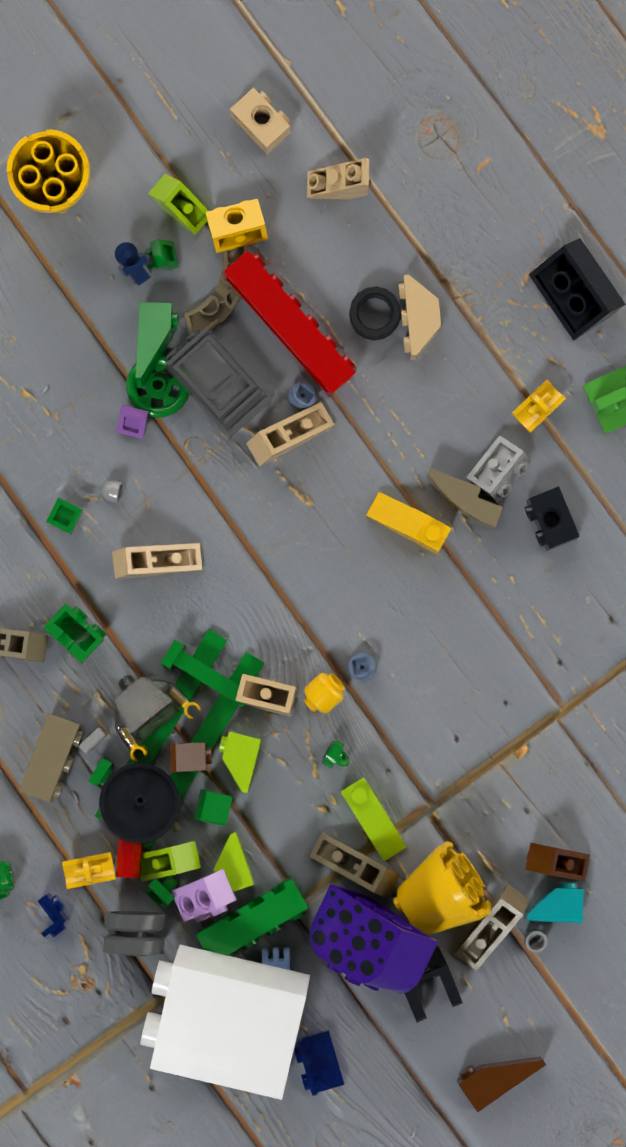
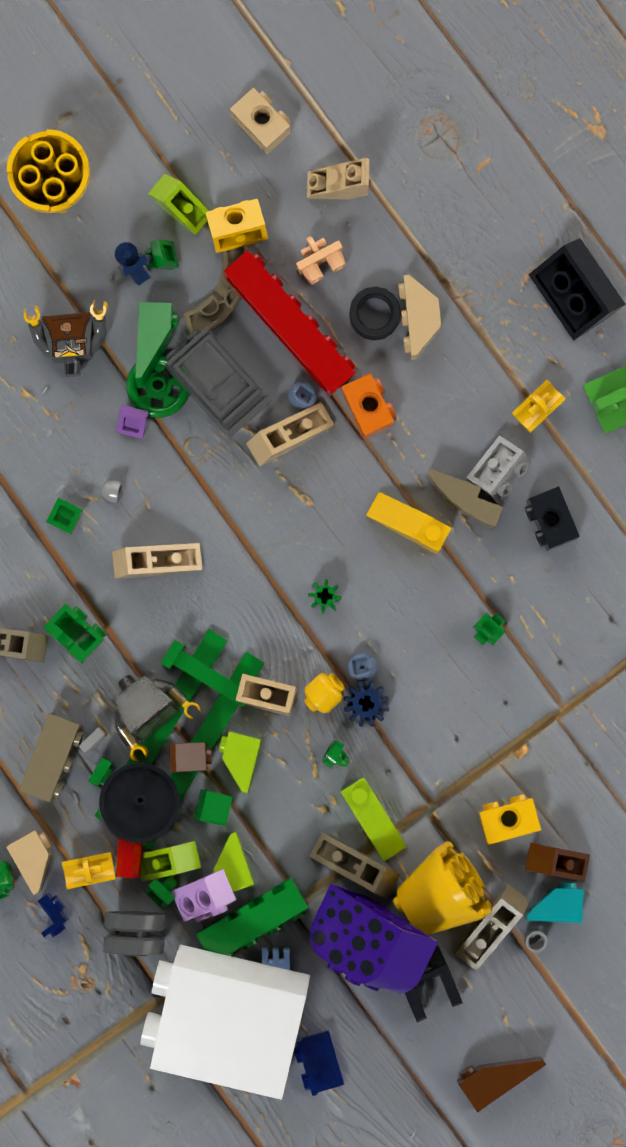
(32, 858): none -> tan slope
(69, 336): none -> torso
(331, 254): none -> light nougat hips
(331, 591): none -> green gear
(361, 390): none -> orange brick
(373, 699): none -> dark blue gear
(489, 629): none -> green gear
(525, 822): none -> yellow brick

